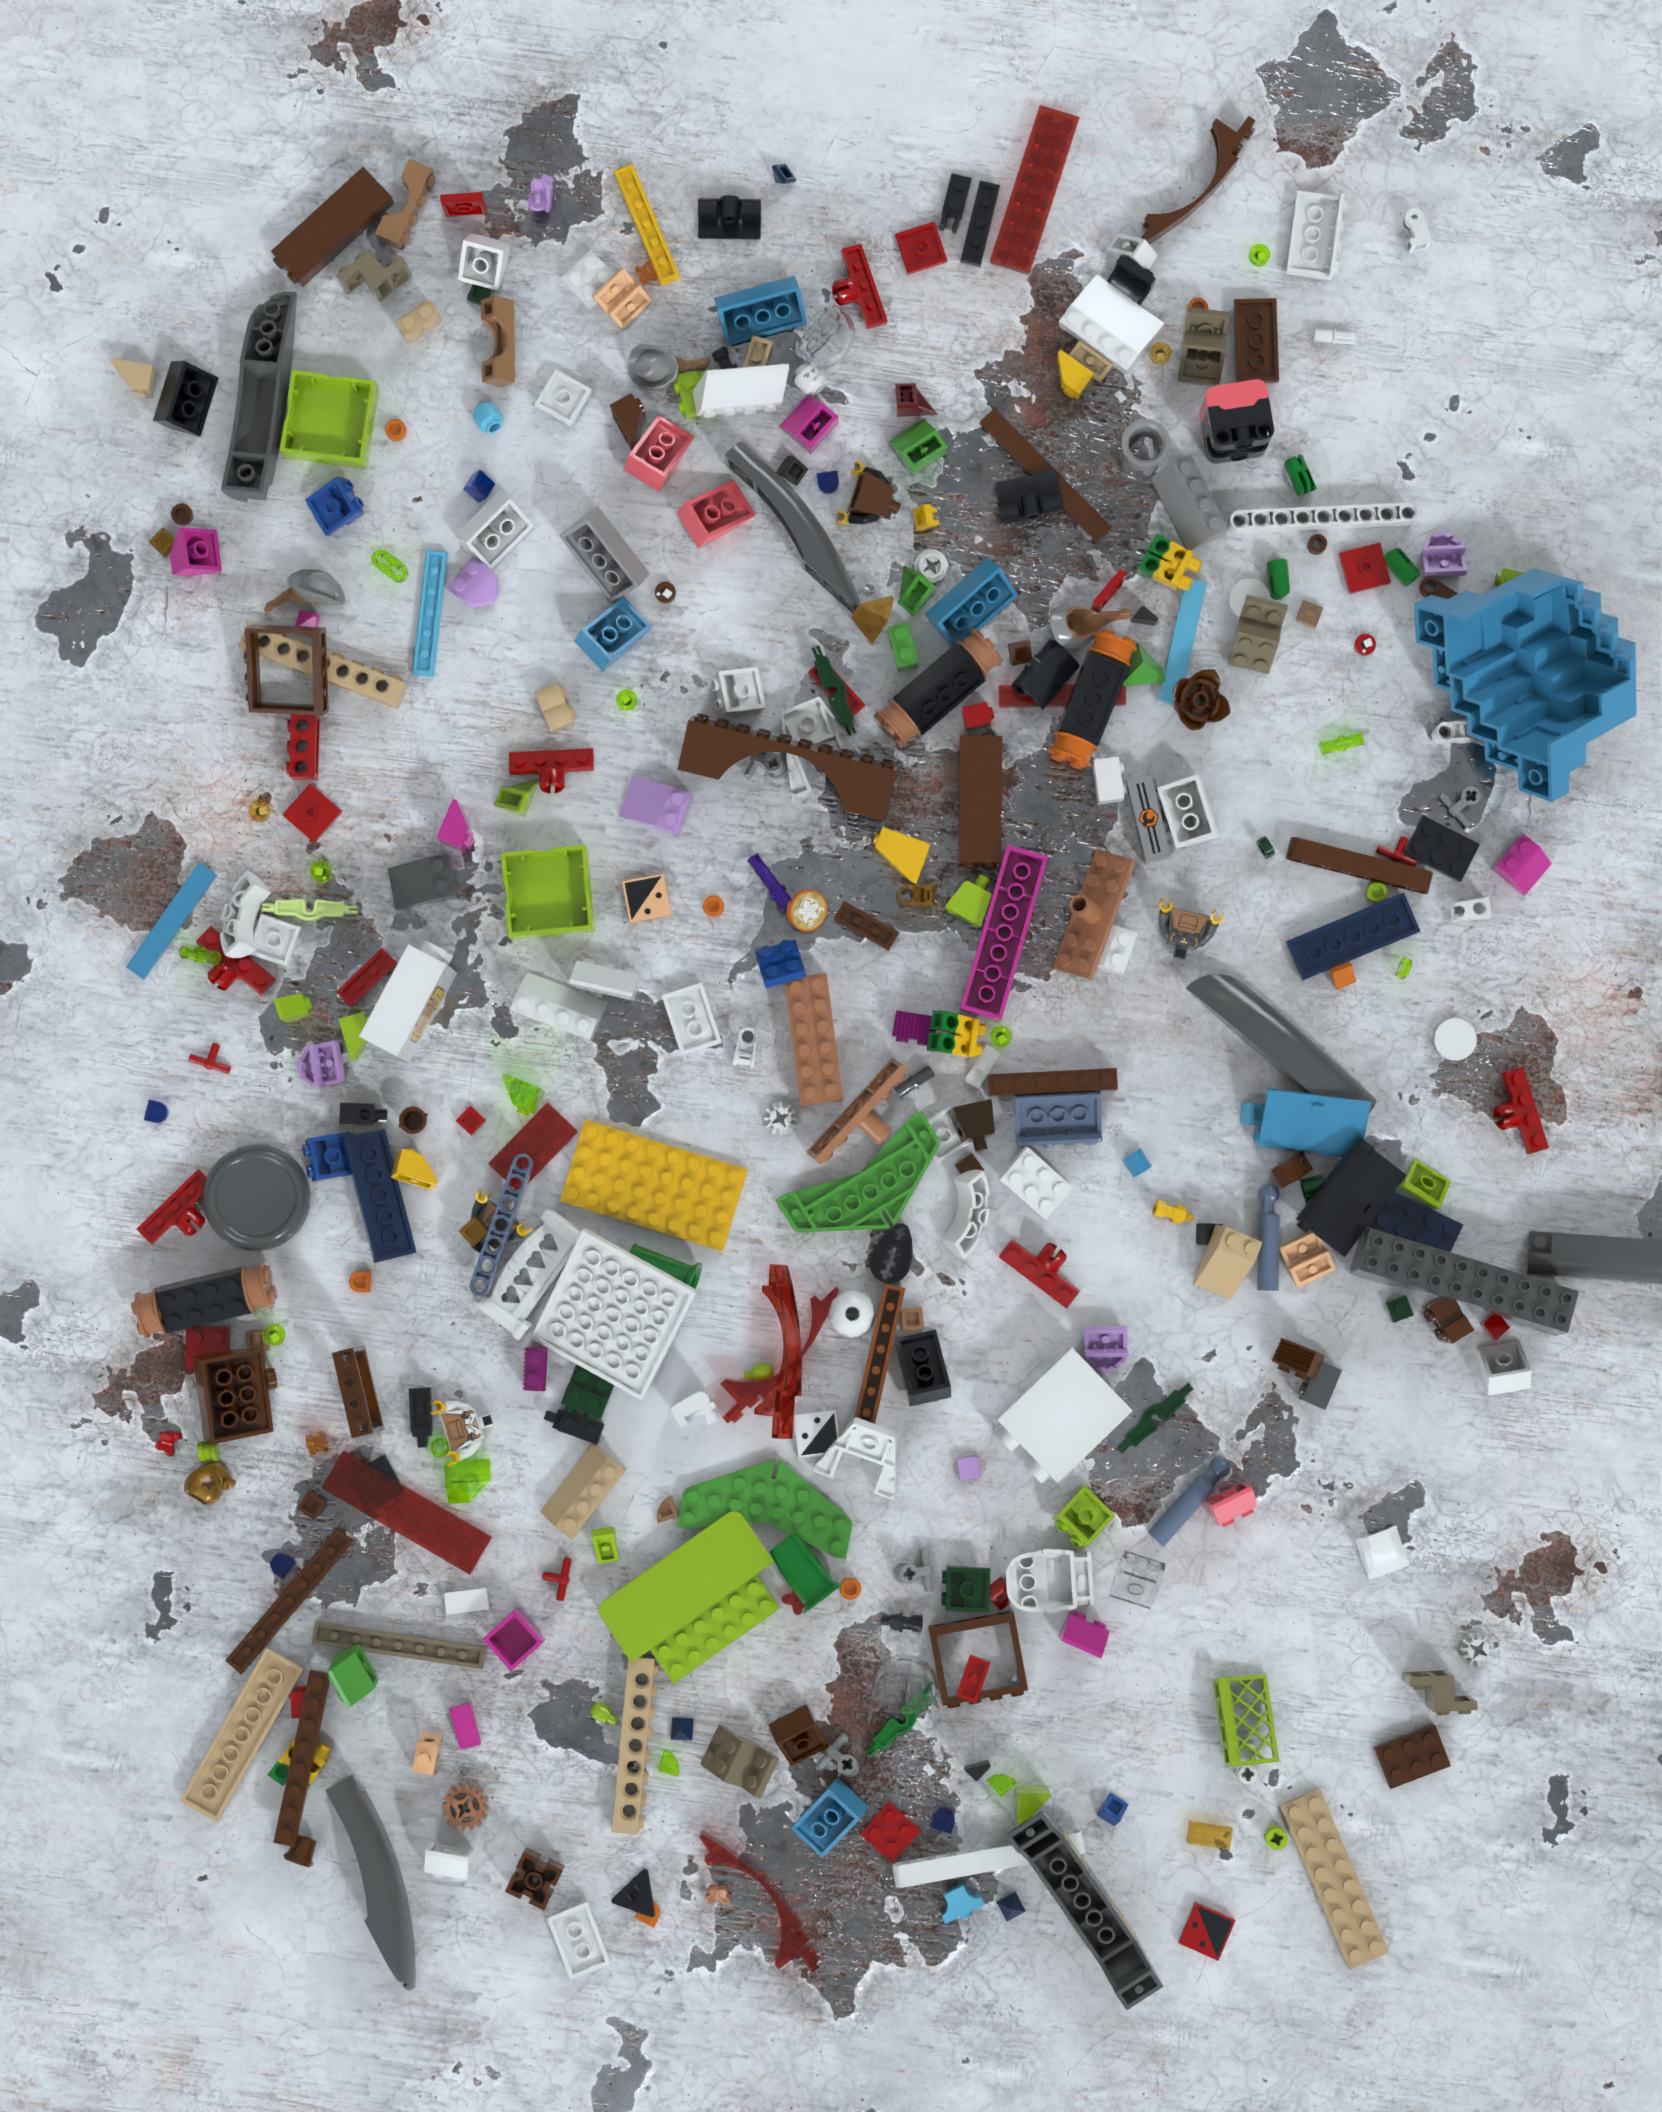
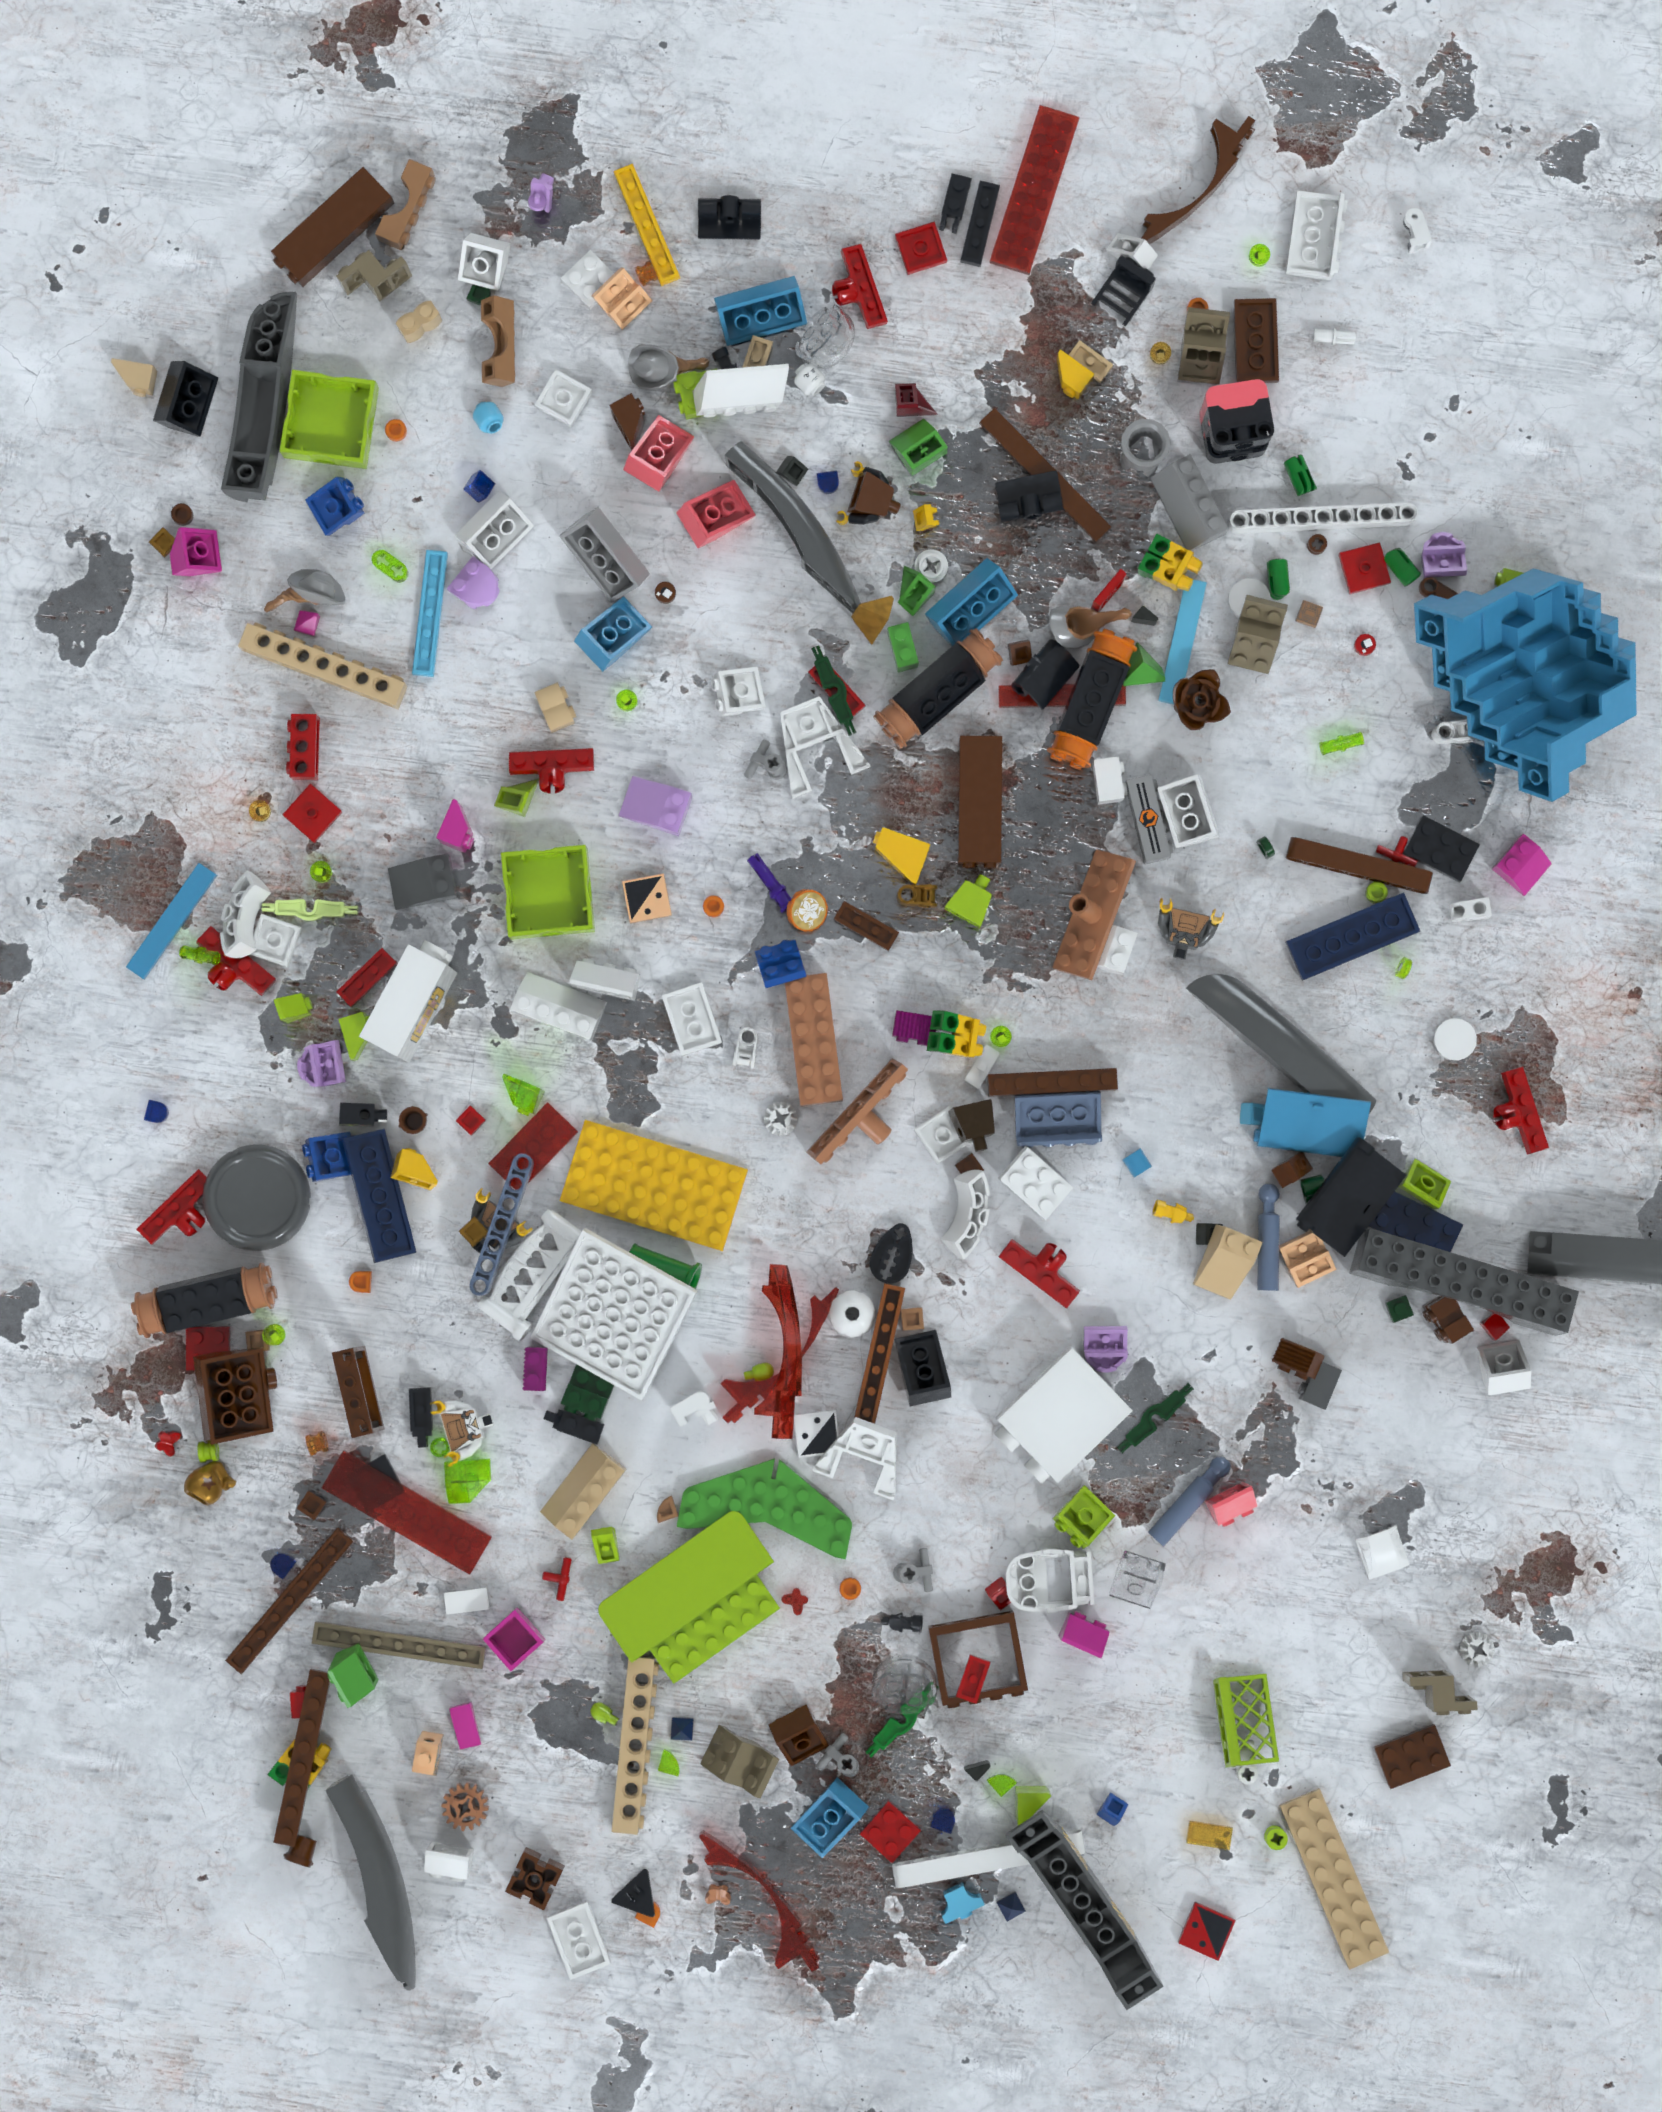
(210, 1062): red piece -> none
(242, 1734): tan plate -> none
(319, 667): reddish brown window -> none
(463, 204): red tile -> none
(783, 174): dark blue slope -> none
(803, 1572): green piece -> none
(810, 423): dark pink slope -> none
(859, 1198): bright green wing -> none
(860, 781): reddish brown arch -> none
(914, 1081): dark grey axle -> none
(966, 1589): dark green plate -> none
(969, 1468): lavender tile -> none
(977, 716): red brick -> none
(1003, 933): dark pink brick -> none
(1110, 324): white slope -> none
(1342, 975): orange tile -> none
(1456, 808): light grey piece -> none

